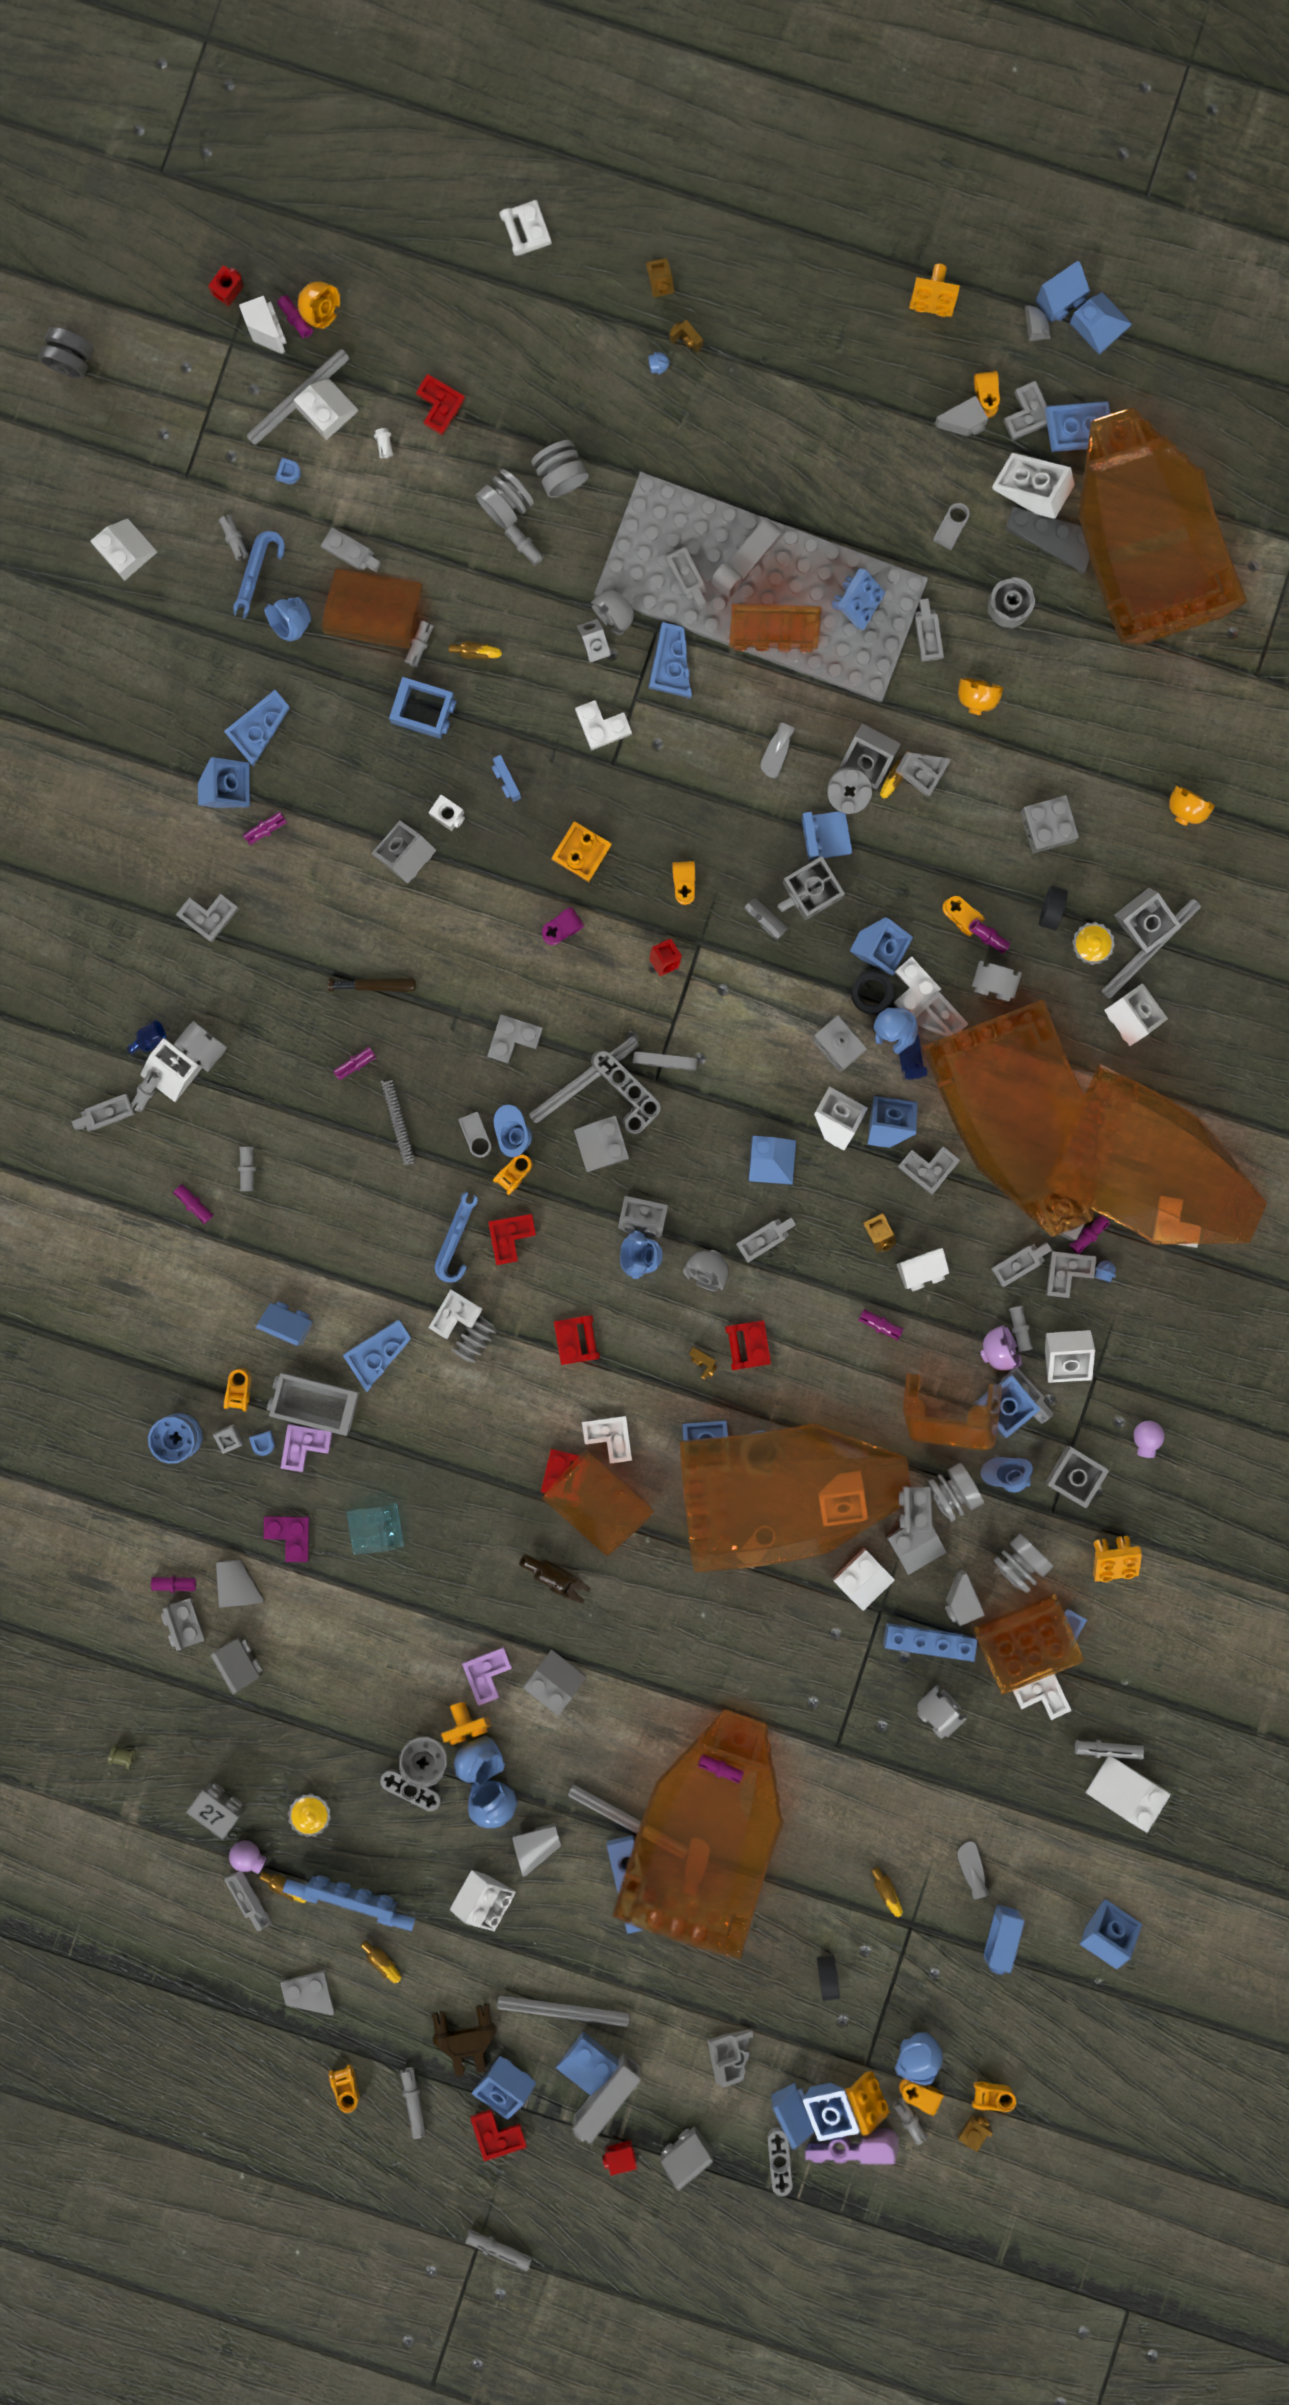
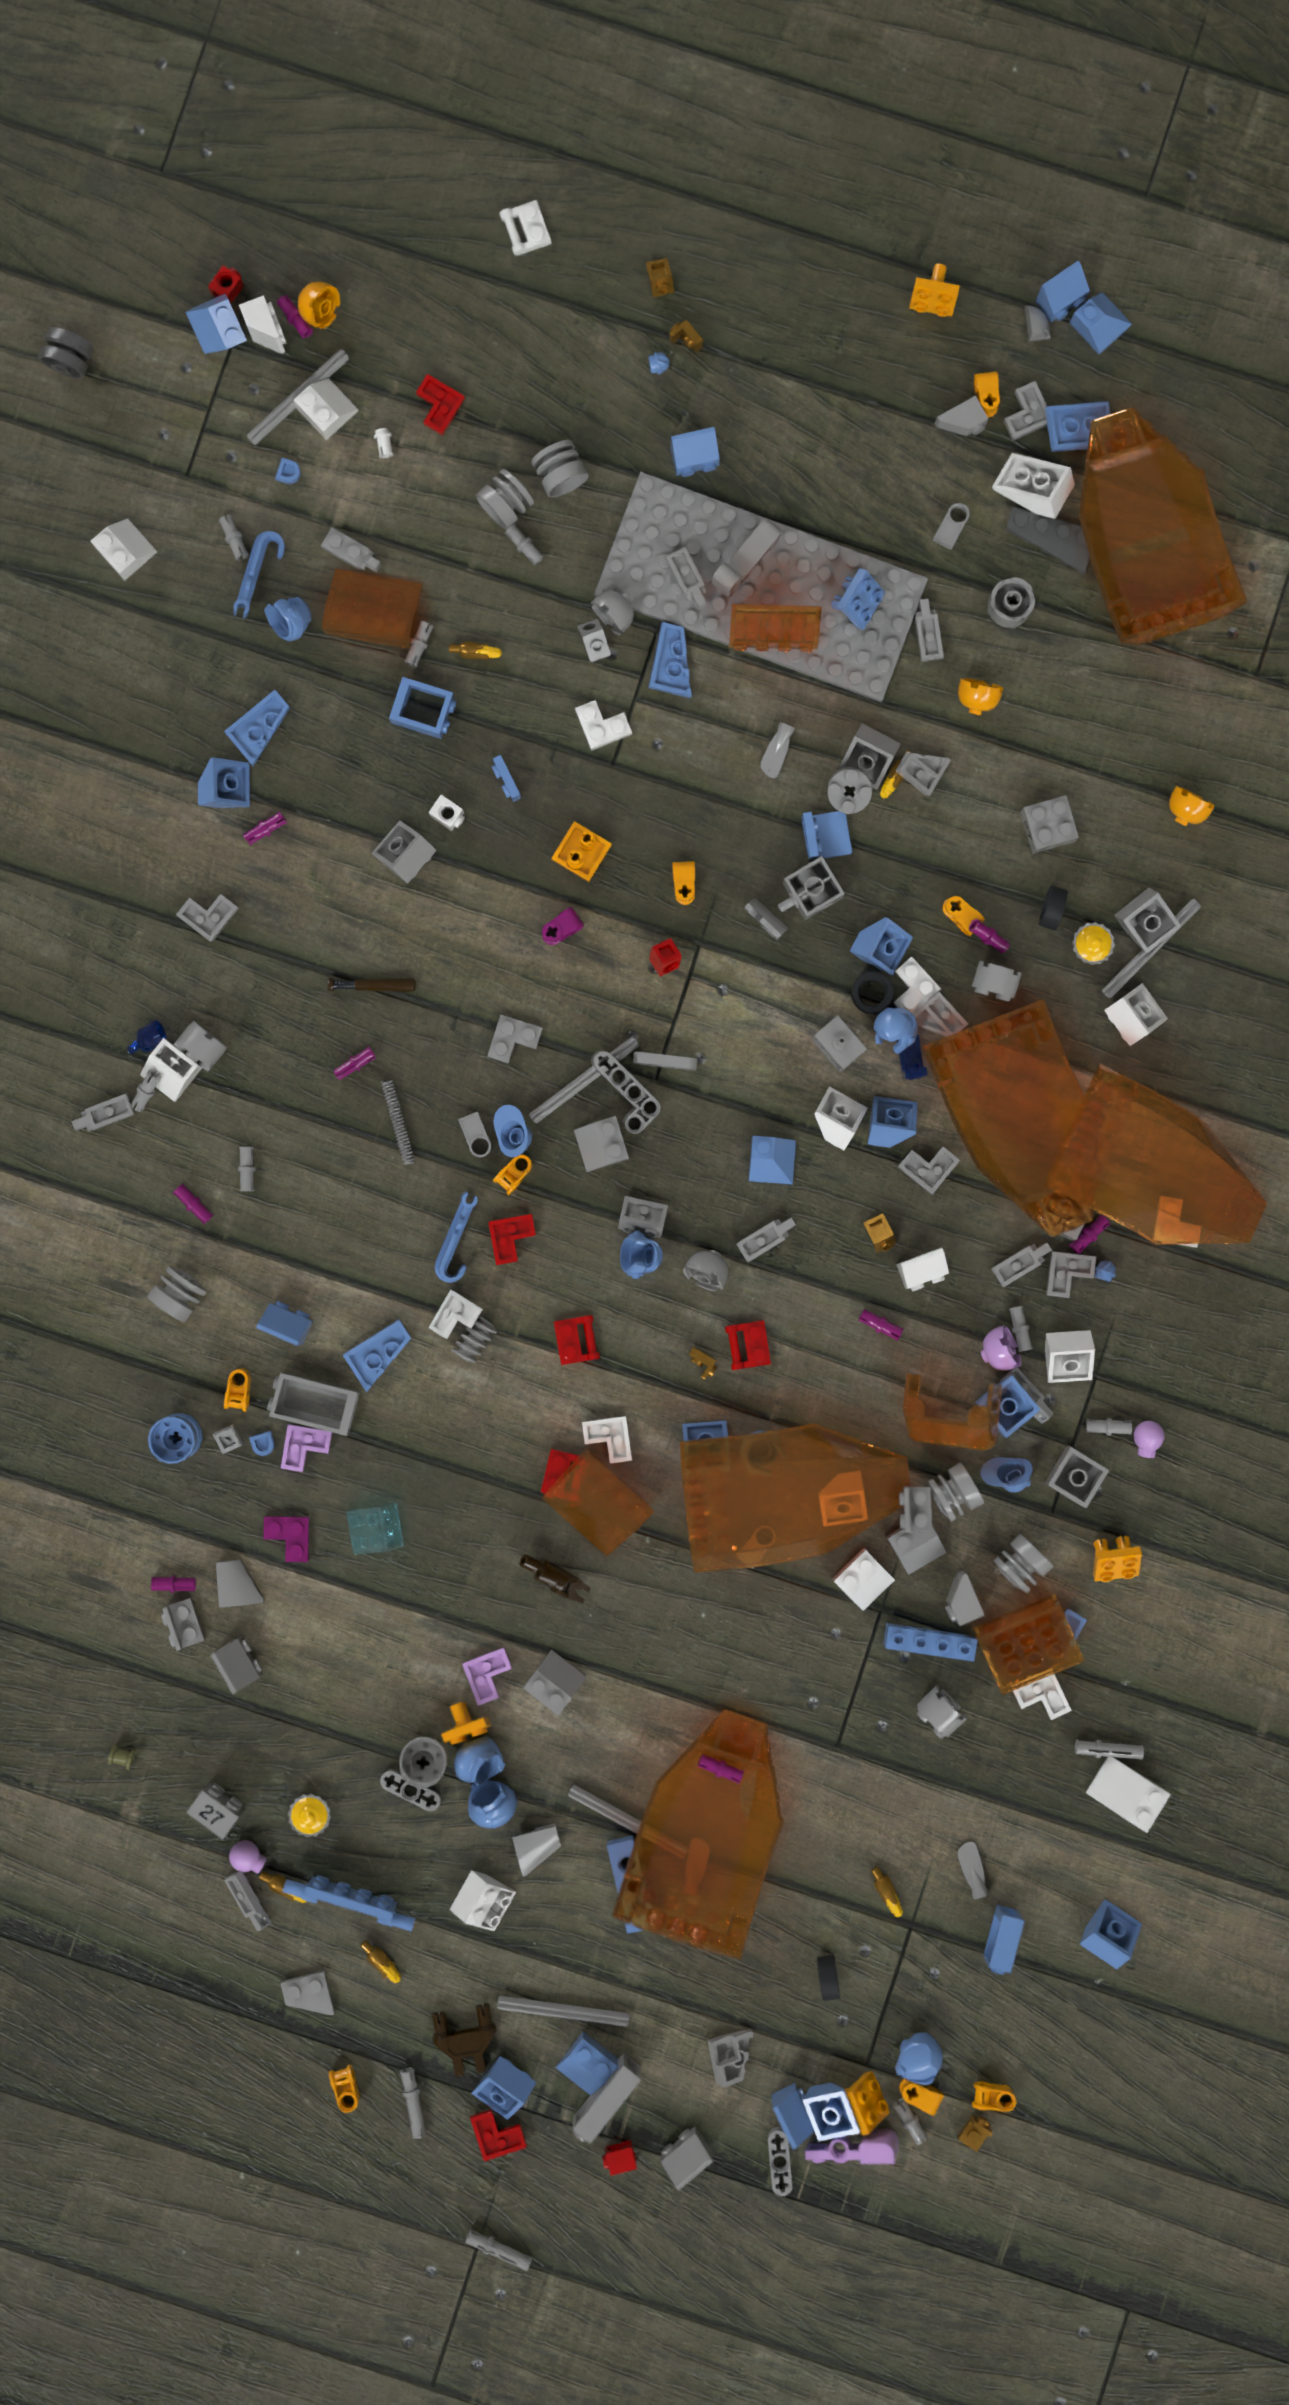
(177, 1293): none -> light grey wheel
(216, 325): none -> medium blue slope
(695, 452): none -> medium blue slope
(1108, 1426): none -> light grey pin

